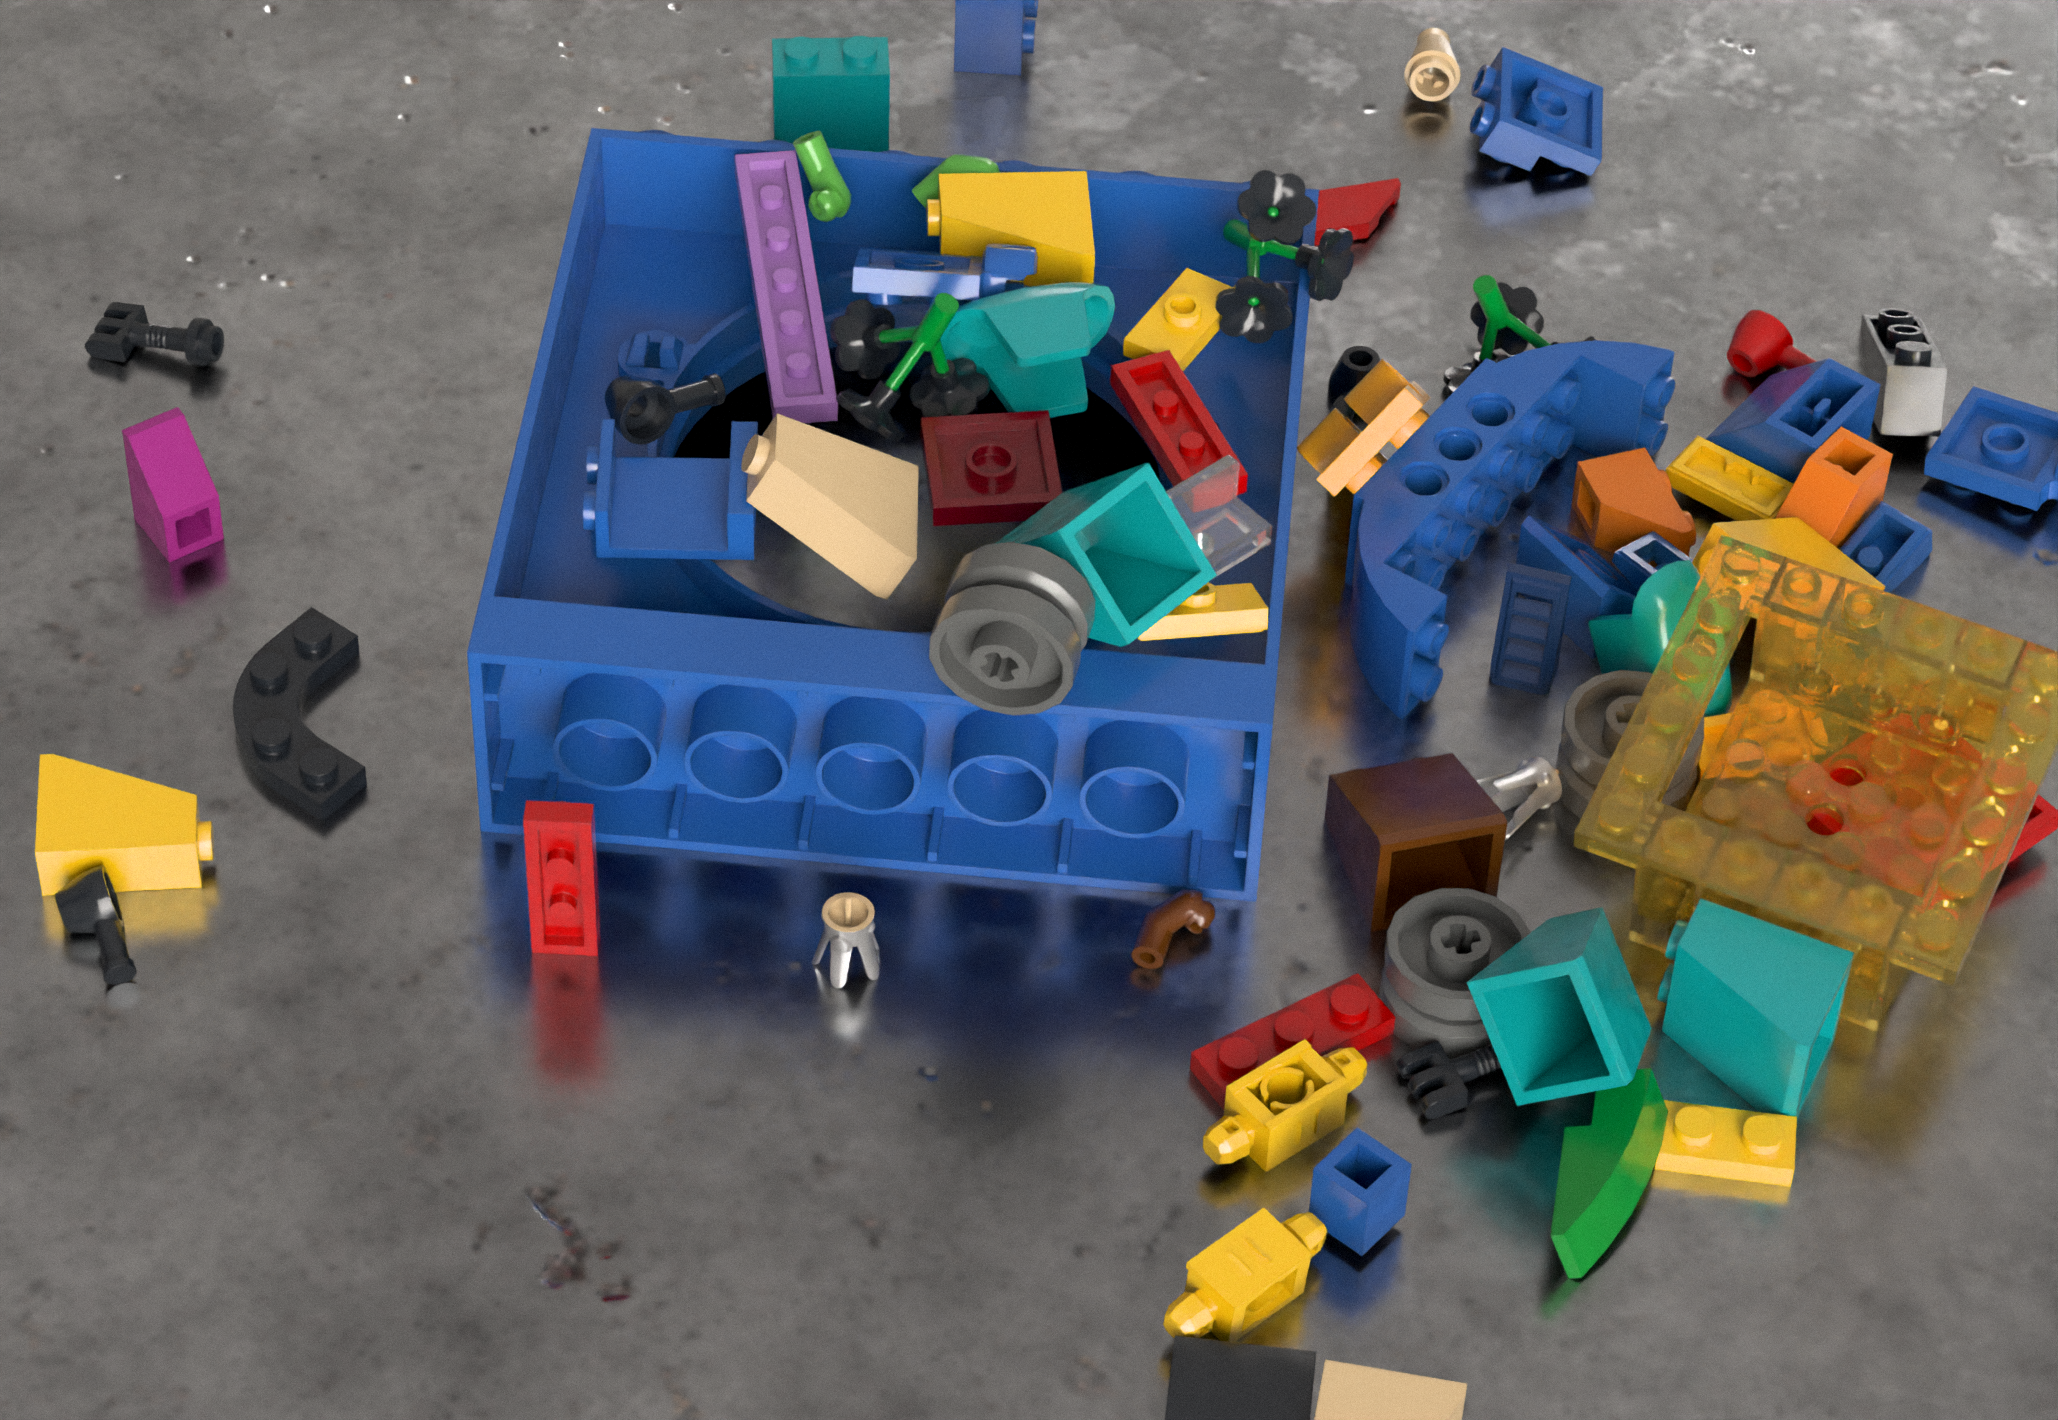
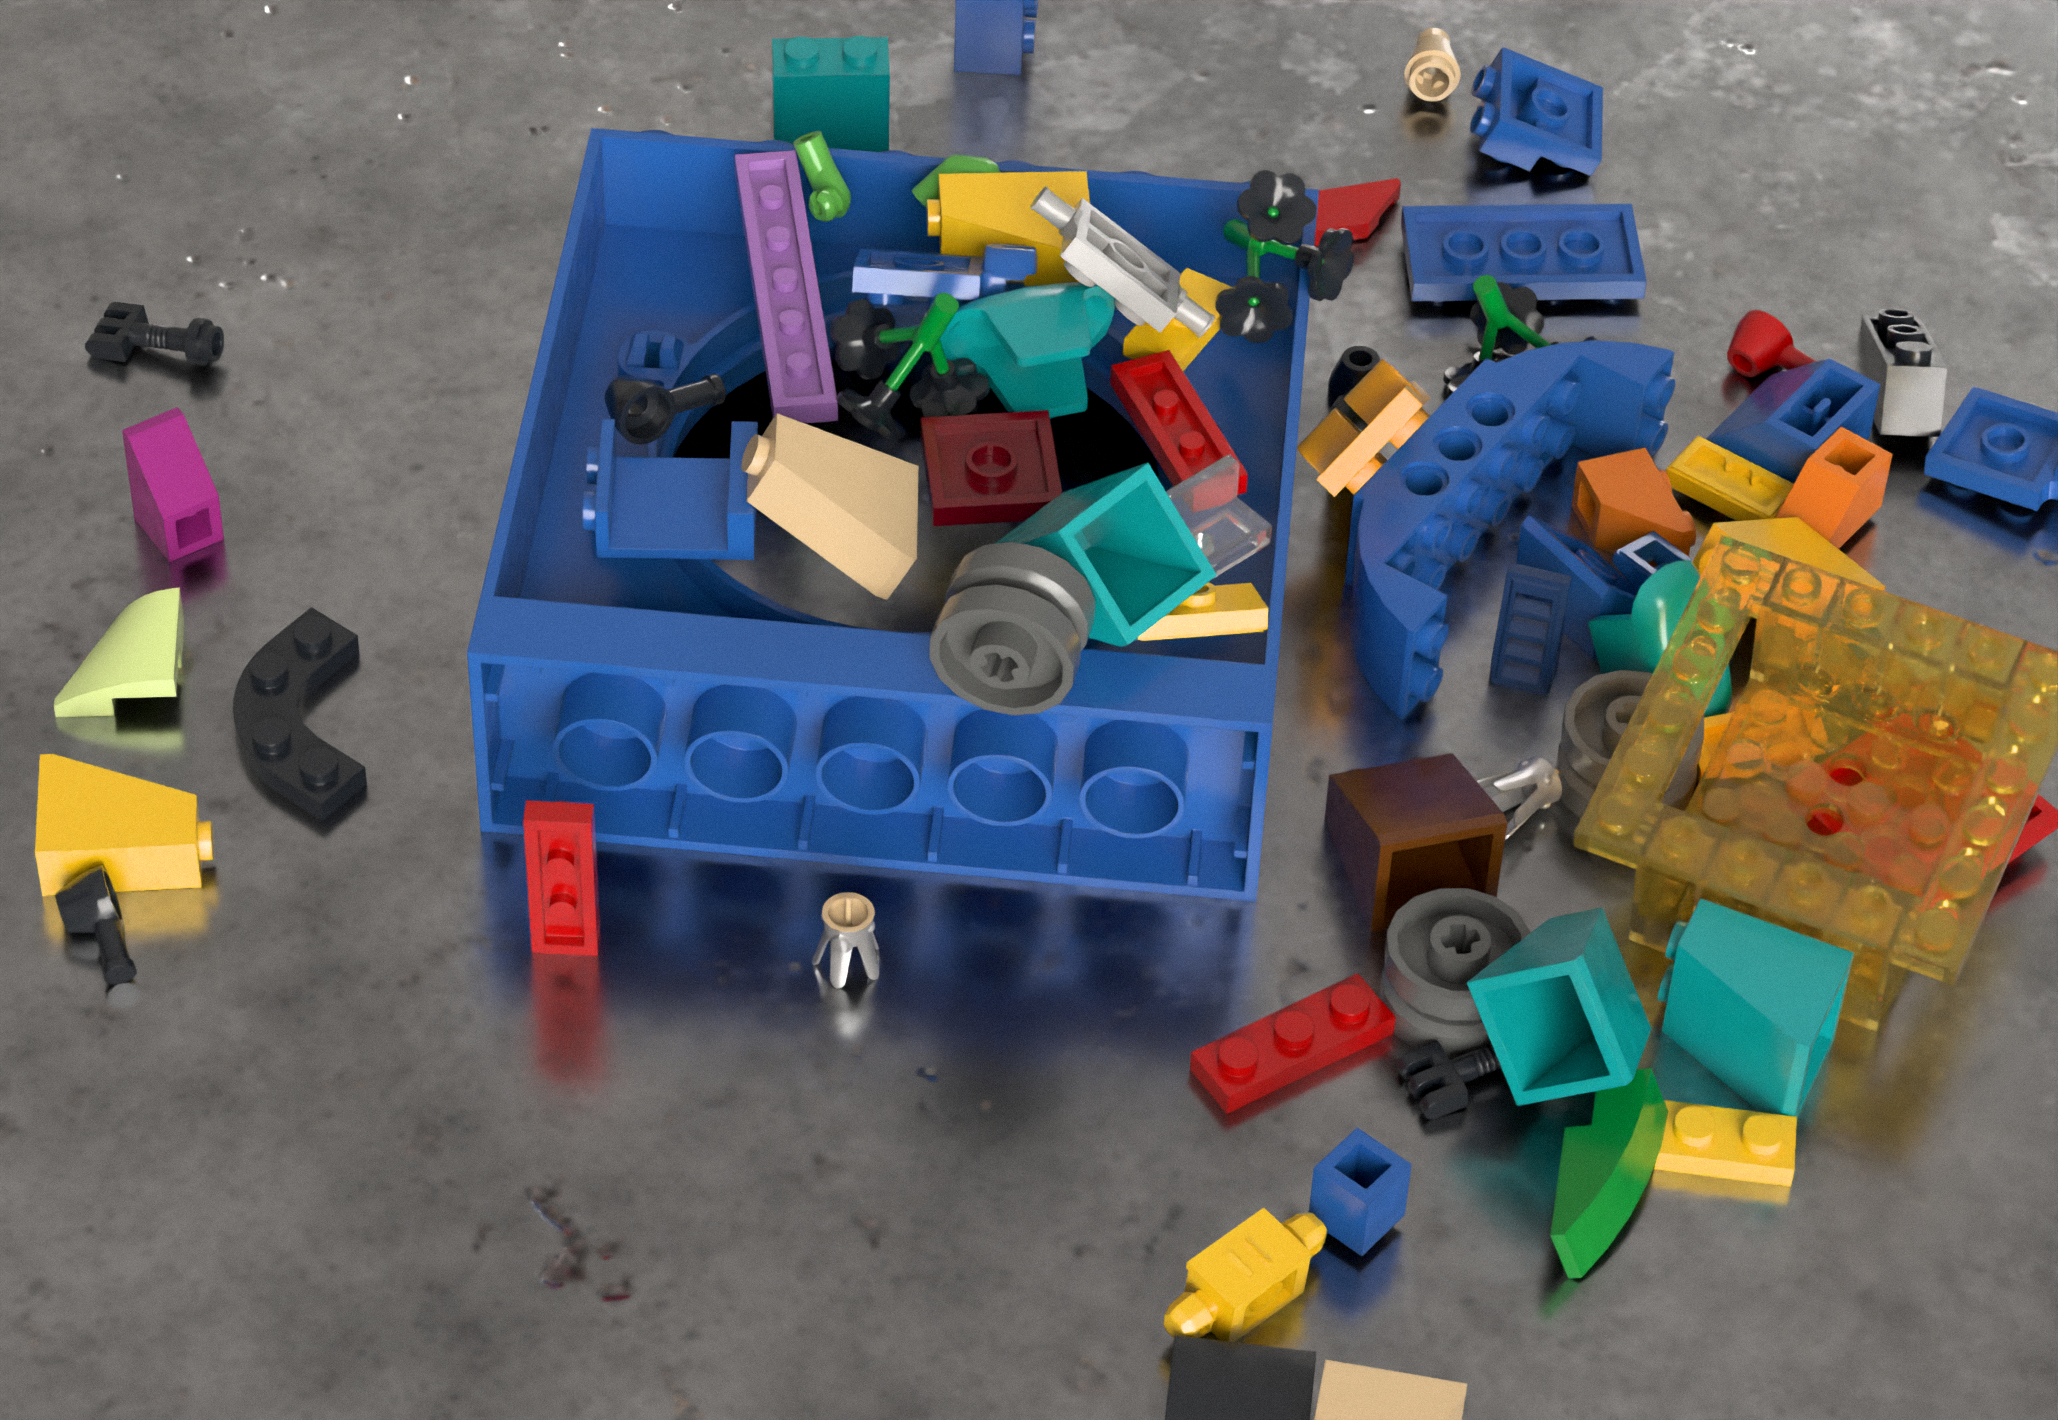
(131, 660): none -> yellowish green slope
(1110, 257): none -> light grey plate
(1165, 919): reddish brown arm -> none
(1285, 1105): yellow piece -> none
(1544, 247): none -> blue plate
(1889, 545): blue slope -> none

